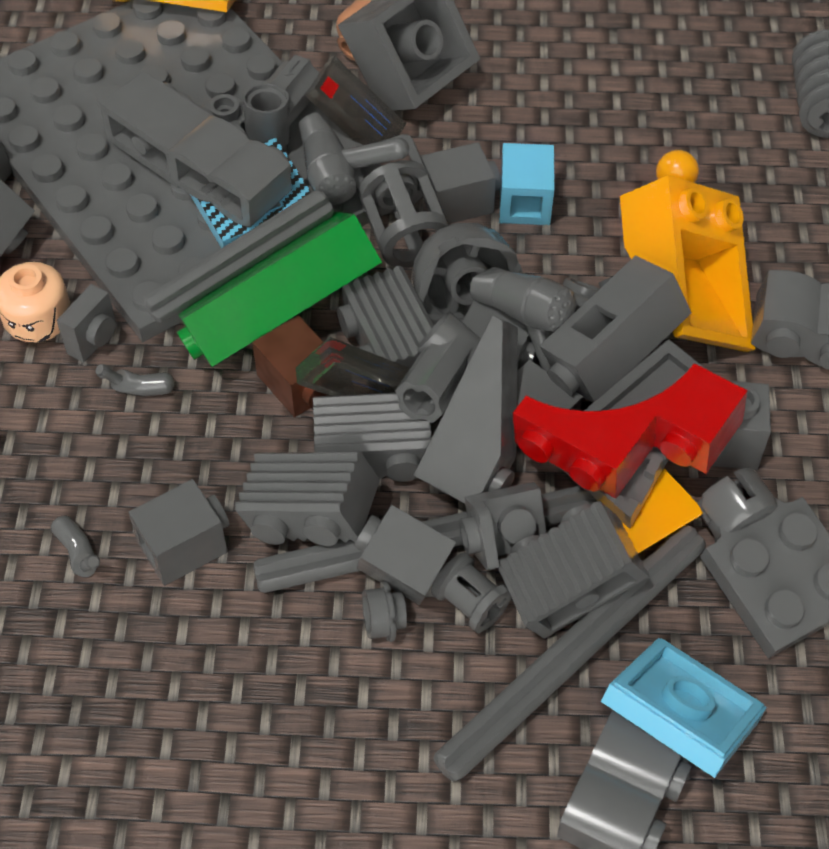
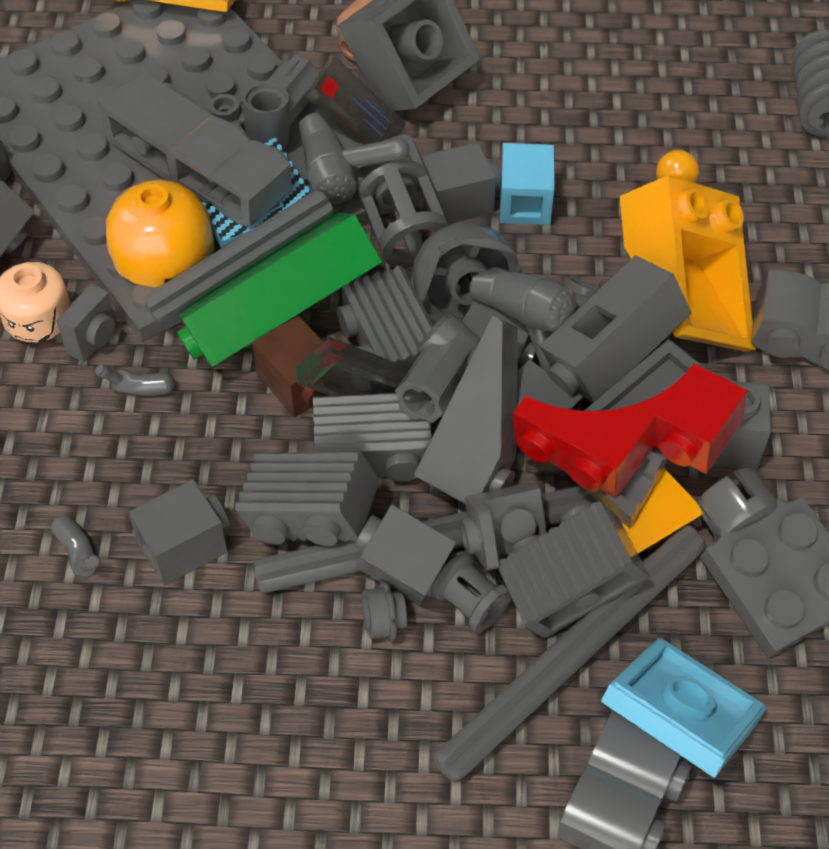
(157, 232): none -> light orange cylinder

